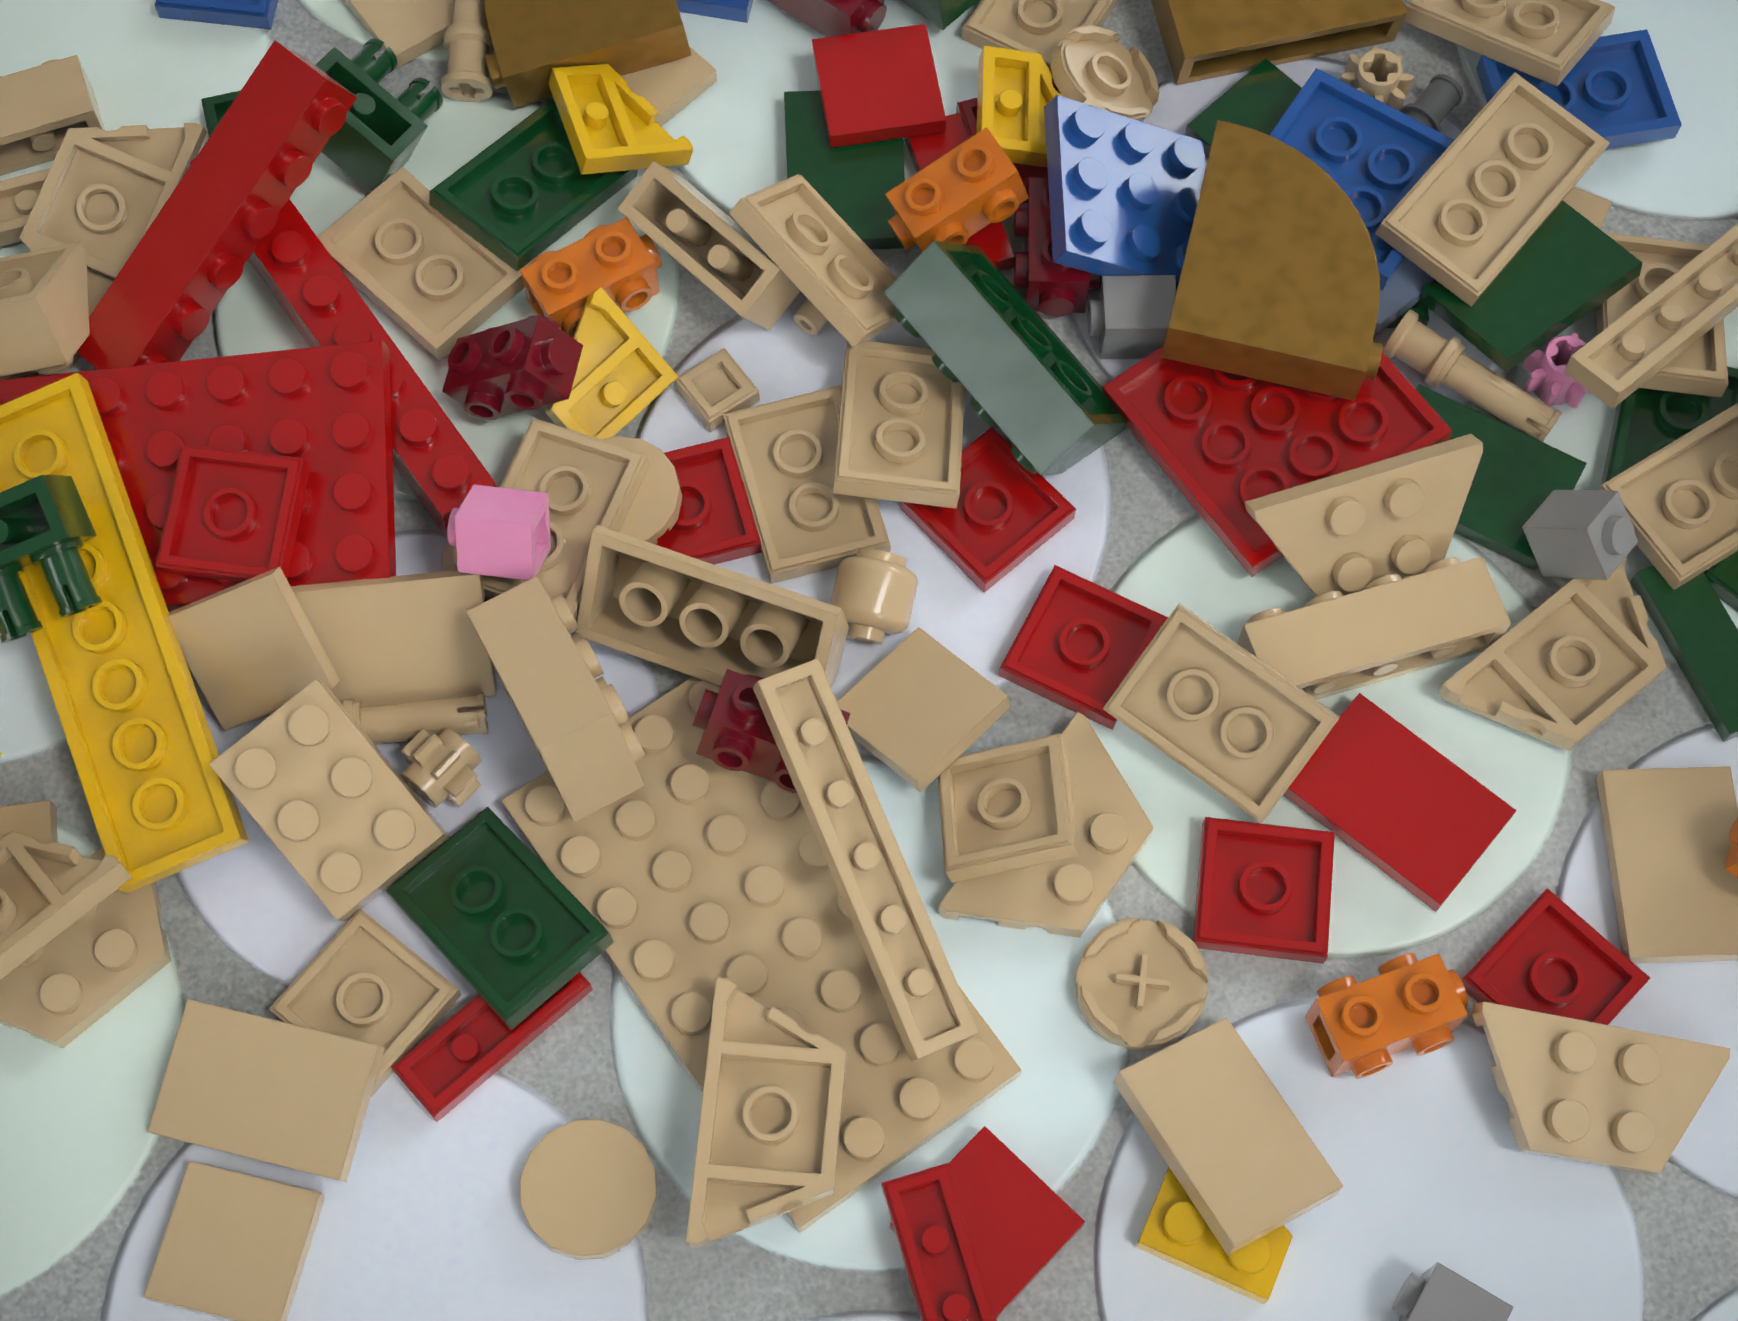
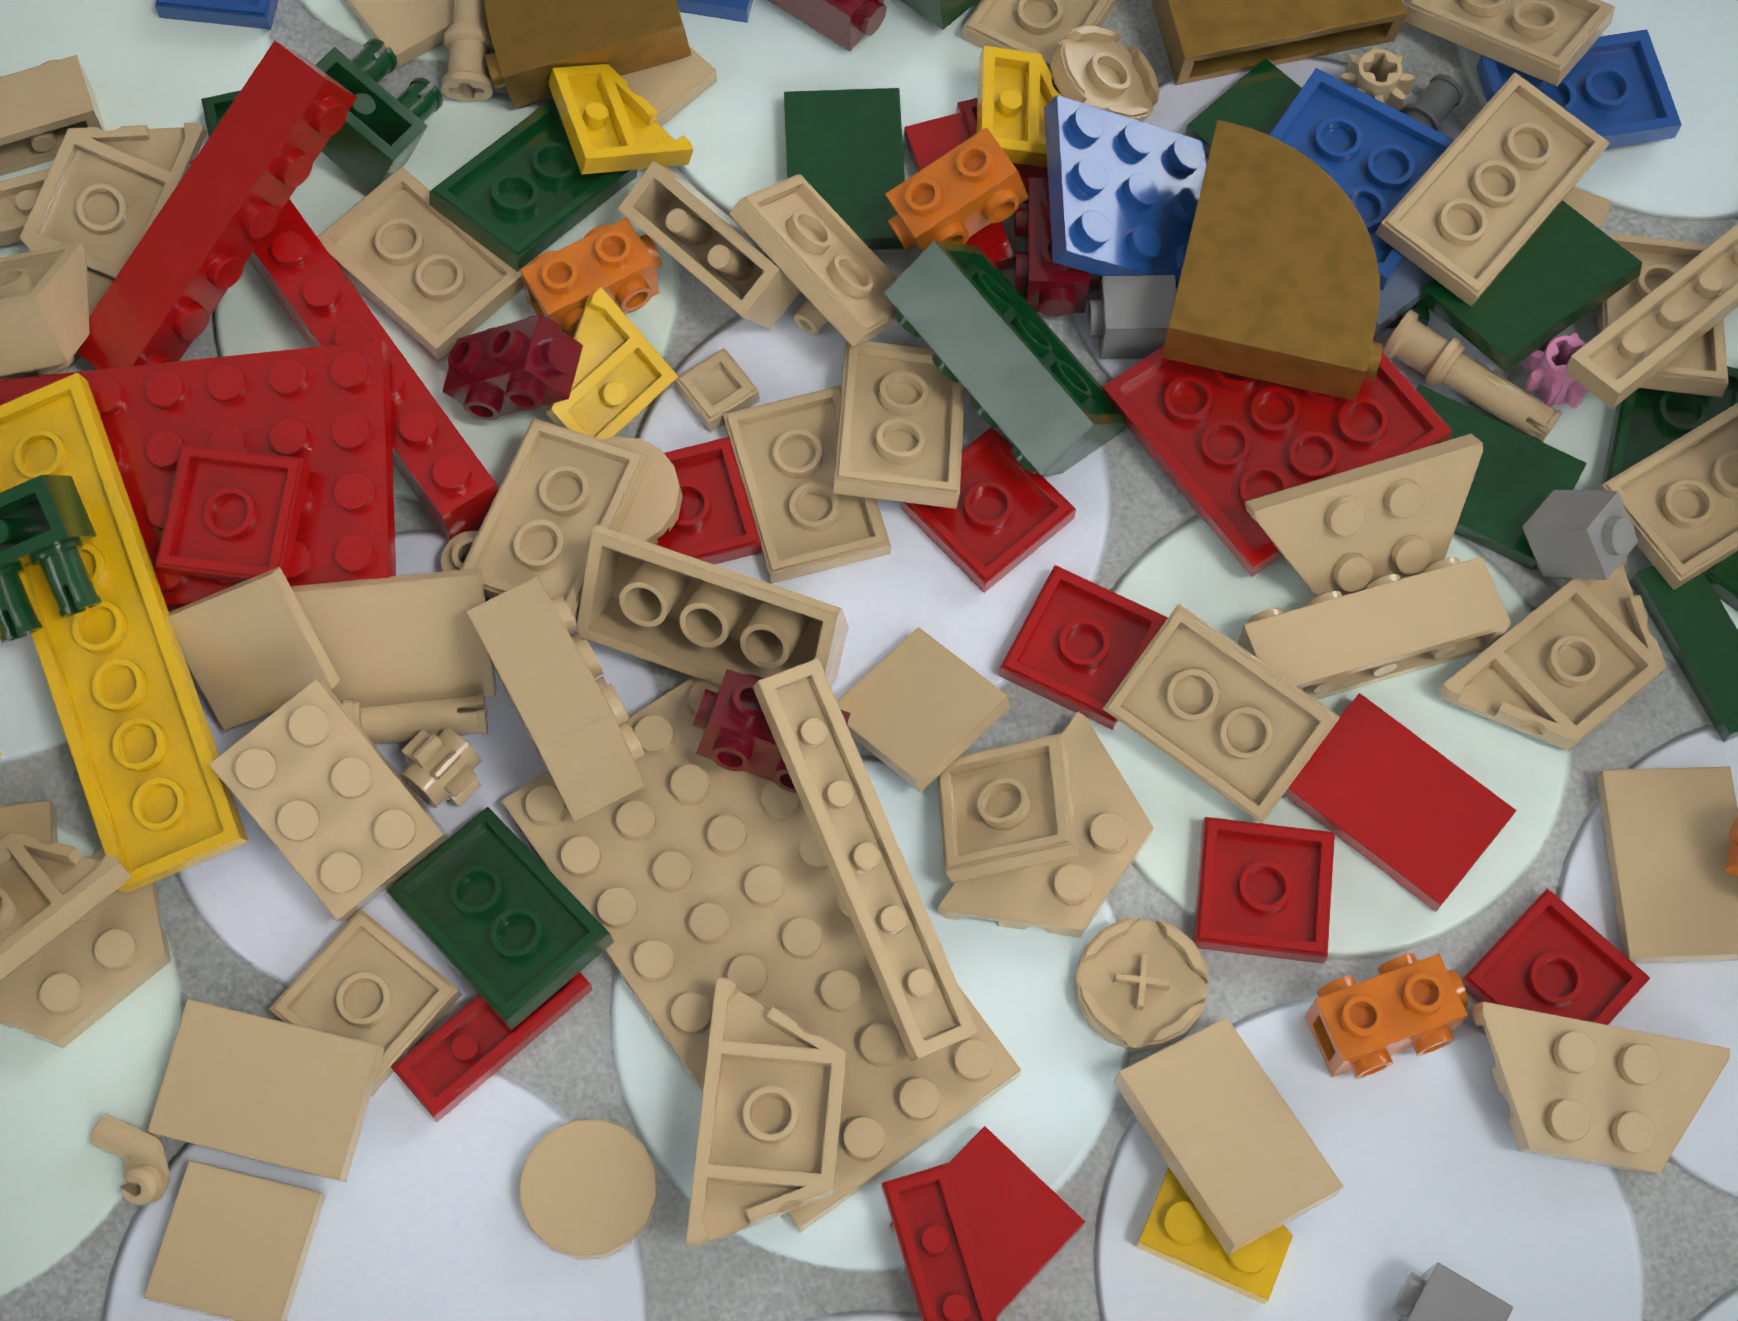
(142, 1157): none -> tan arm
(501, 532): bright pink brick -> none
(874, 594): tan head -> none
(878, 85): red tile -> none

